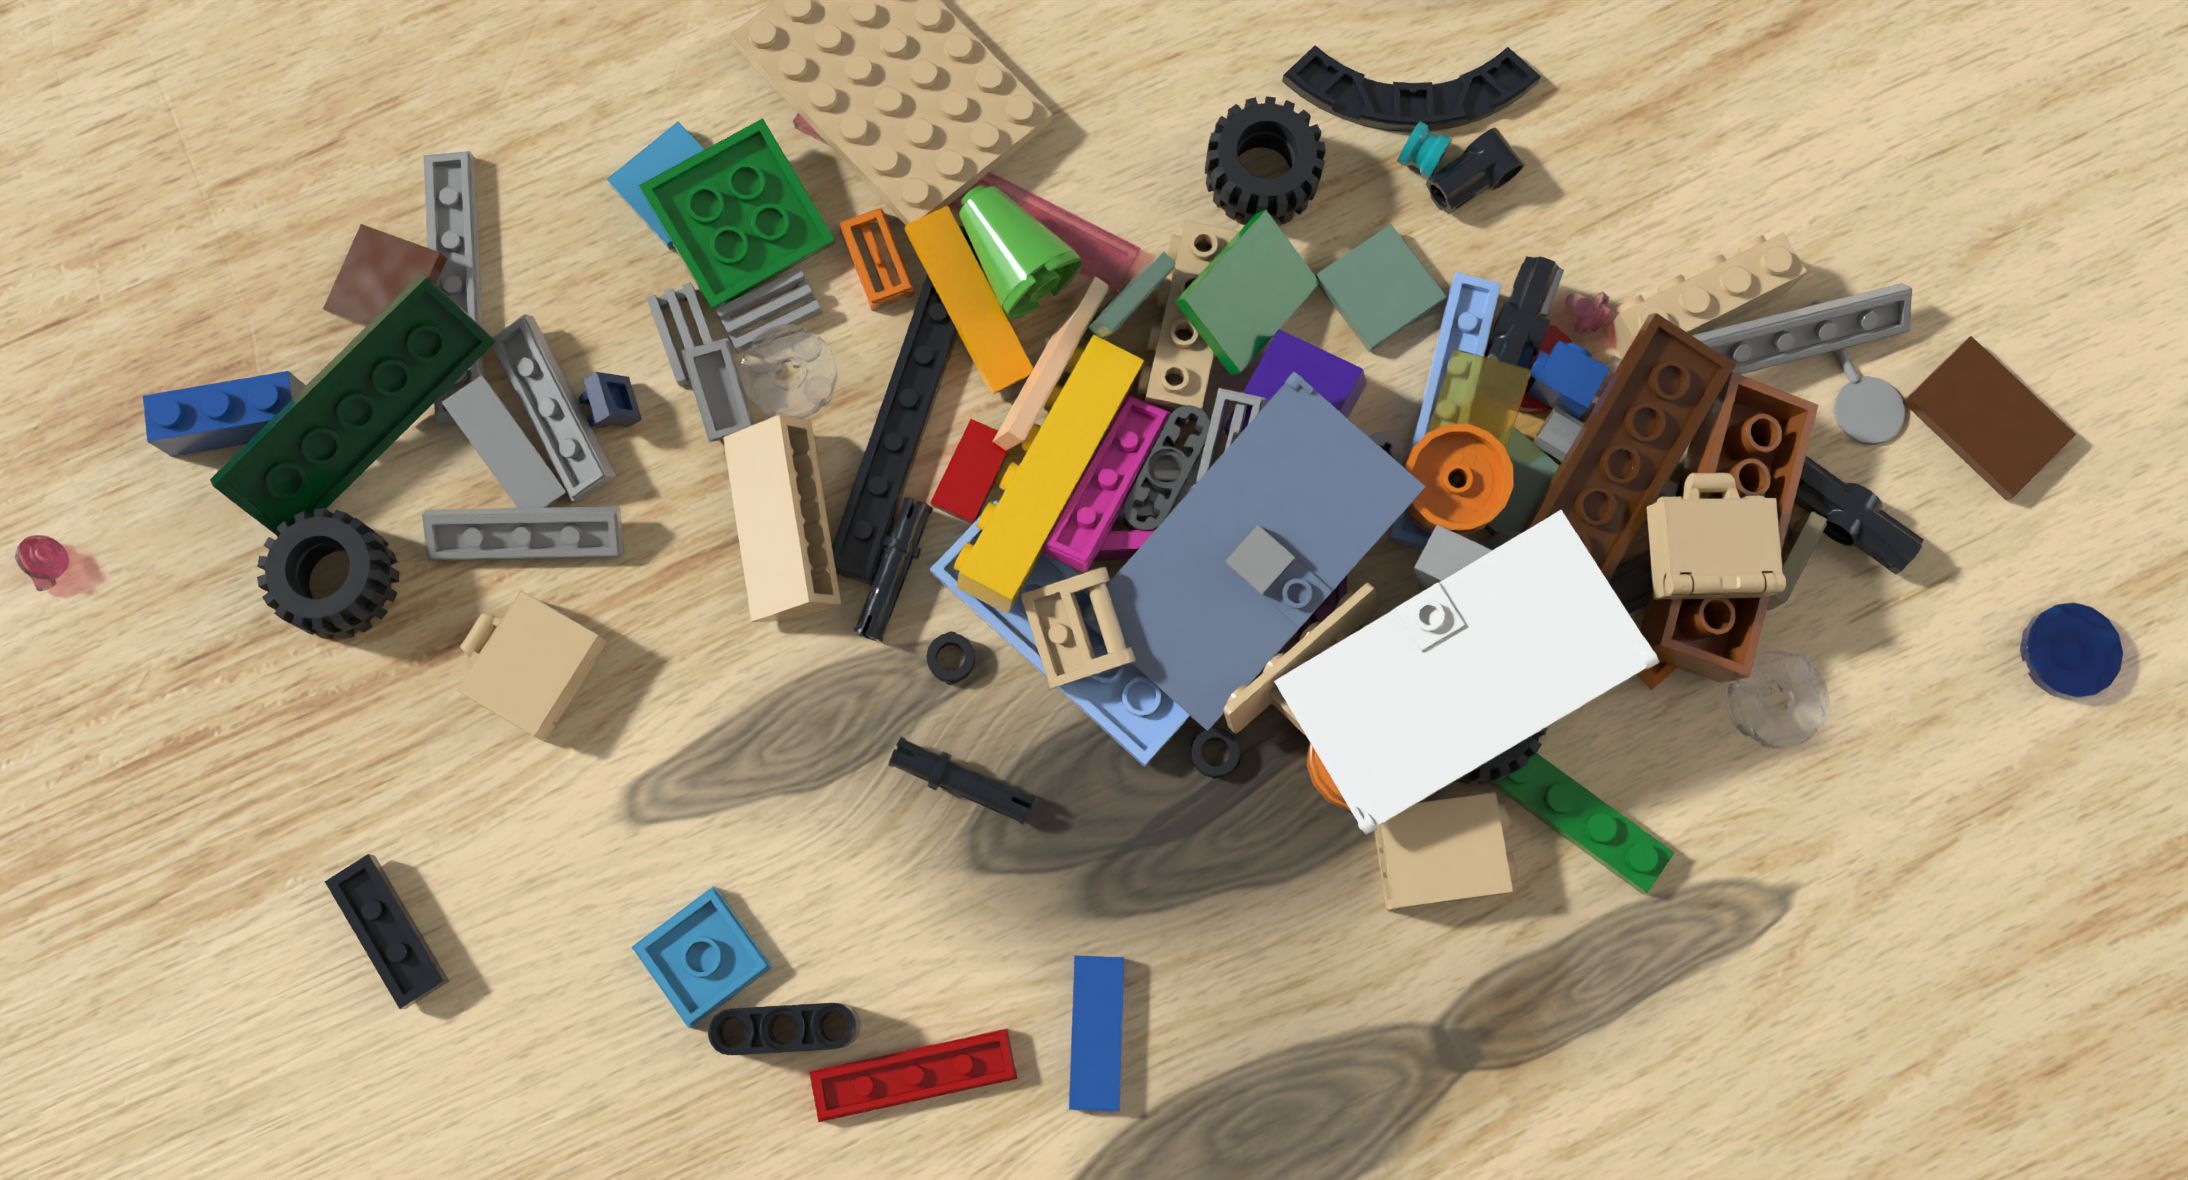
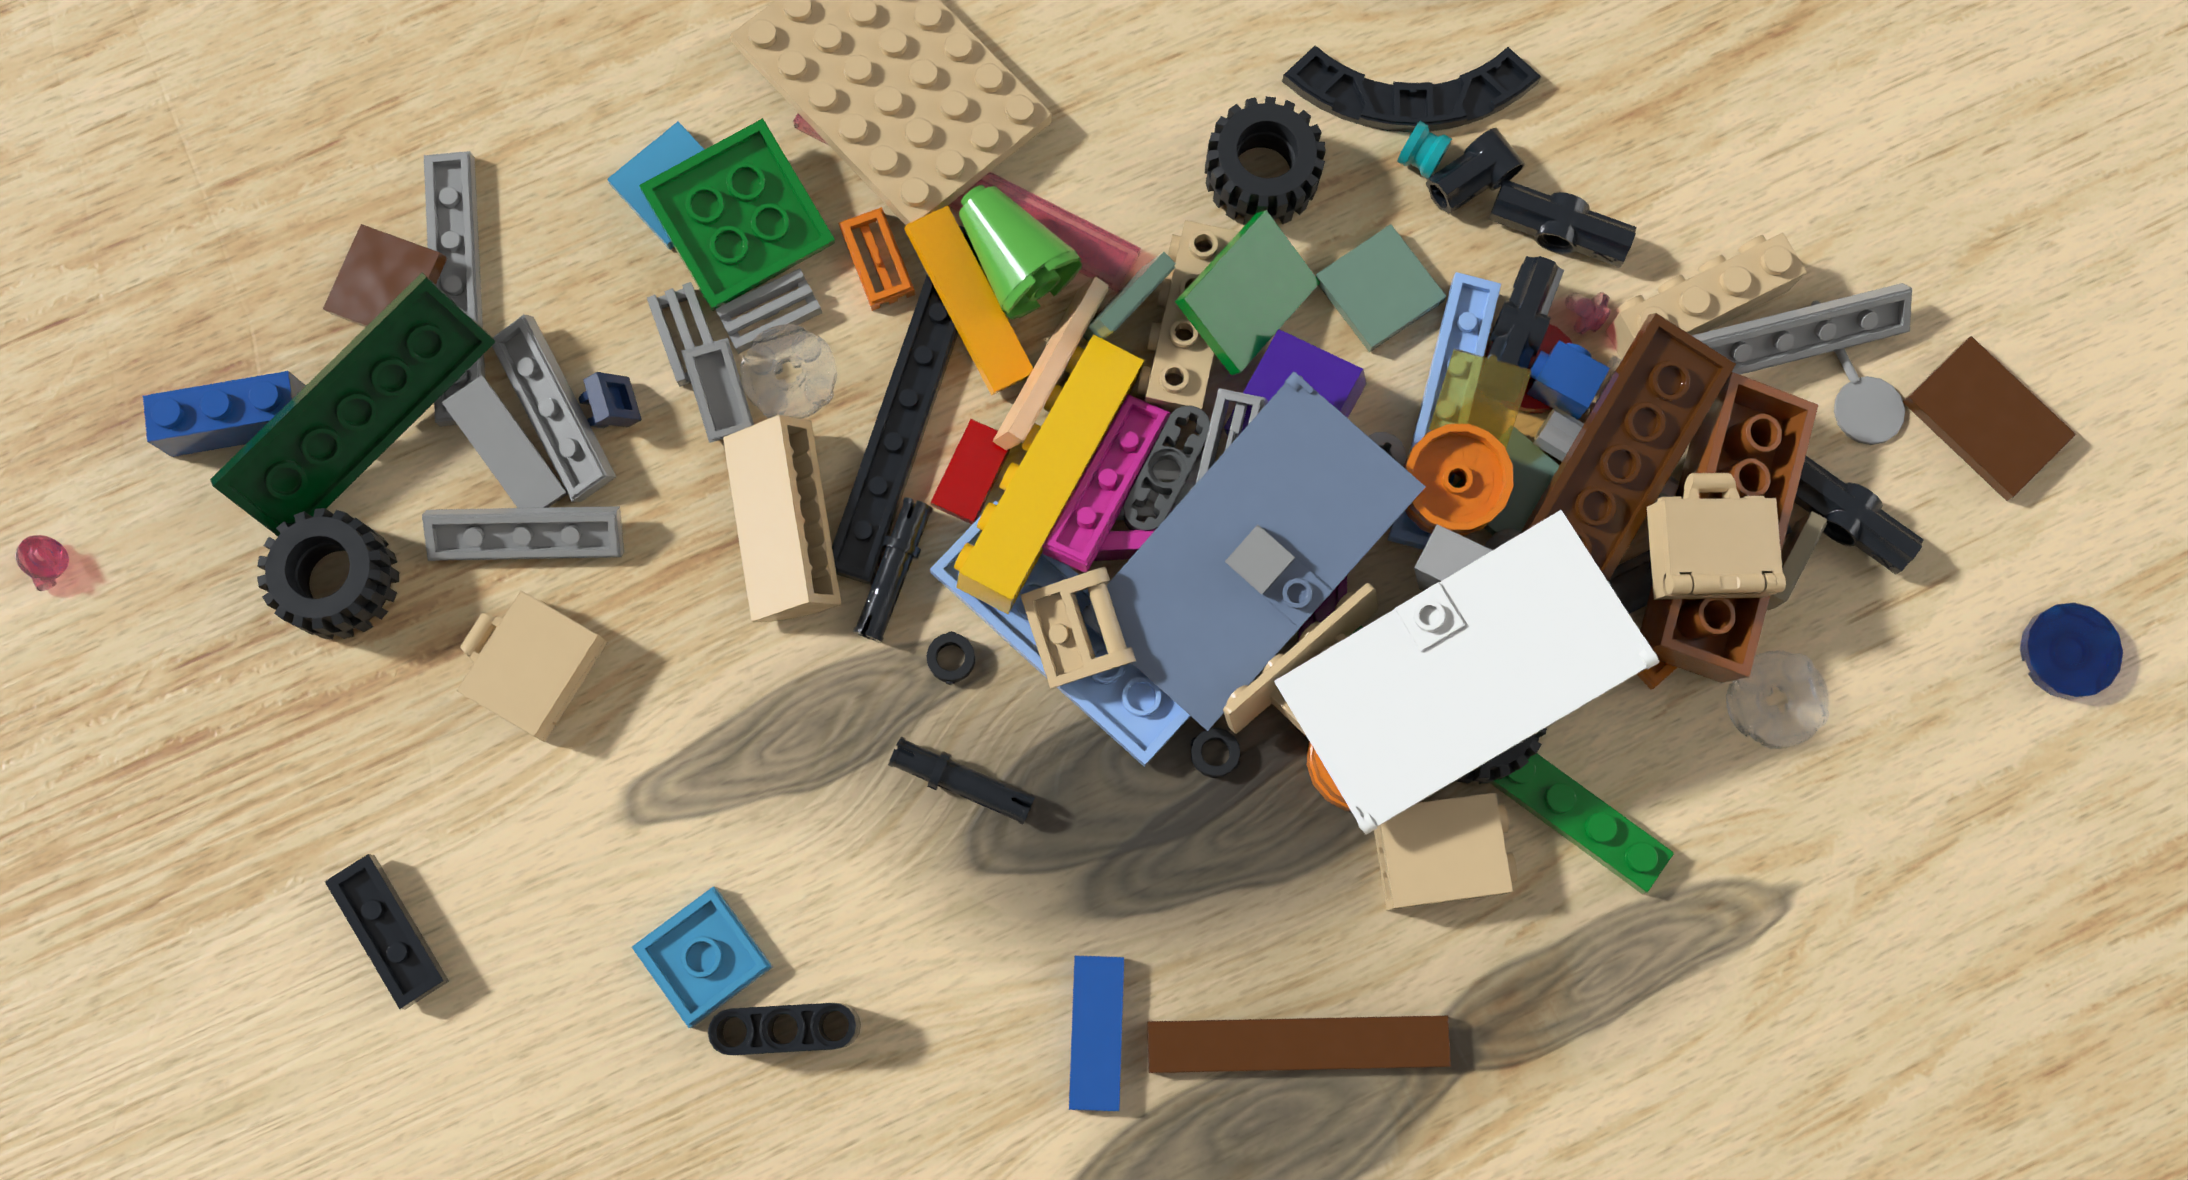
(913, 1075): red tile -> none
(1298, 1044): none -> reddish brown tile
(1562, 223): none -> black piece

